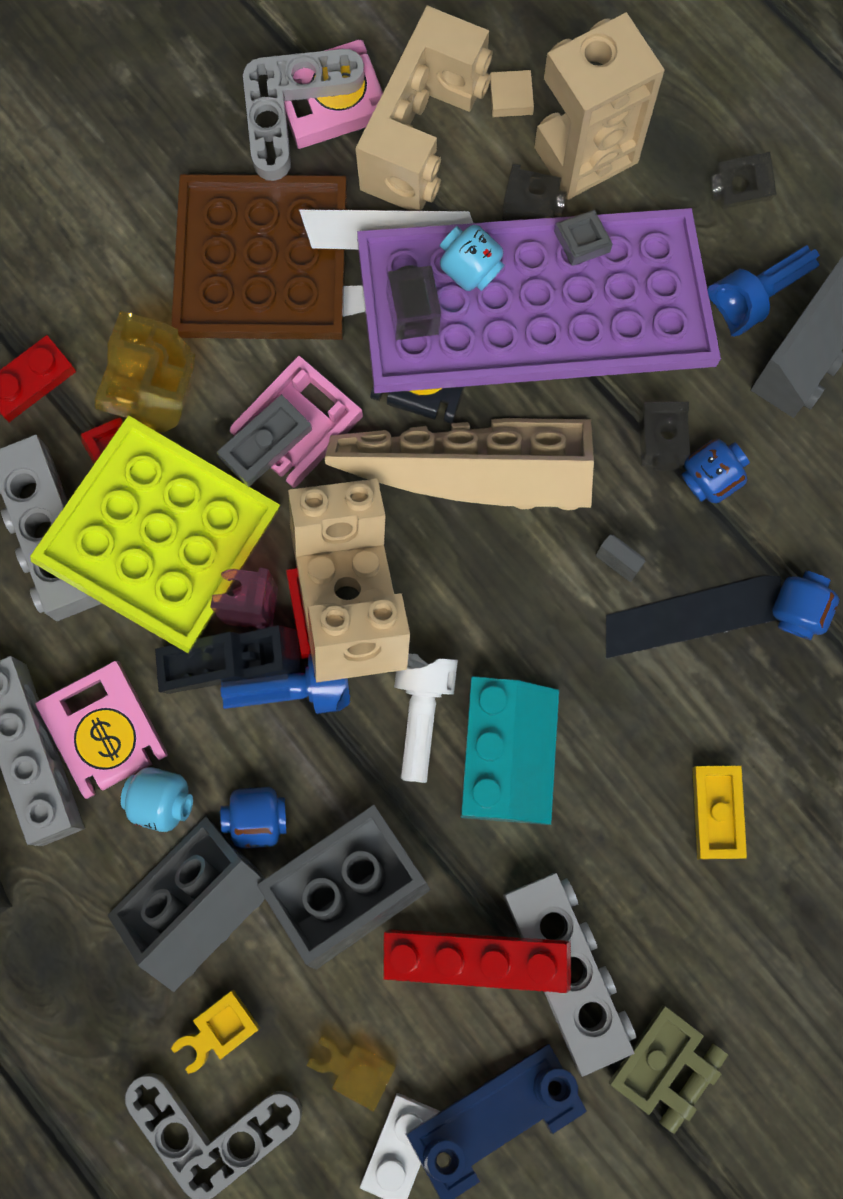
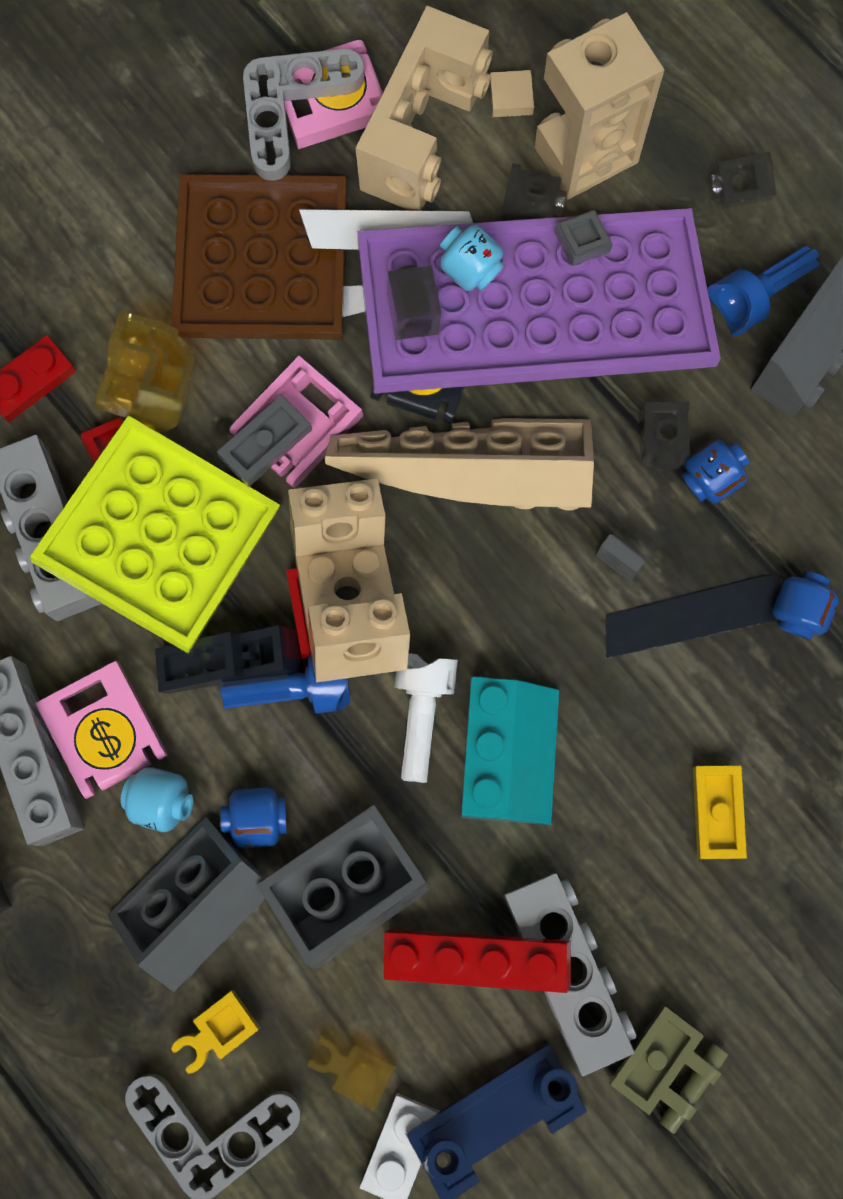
(252, 602): clear pink hinge -> none

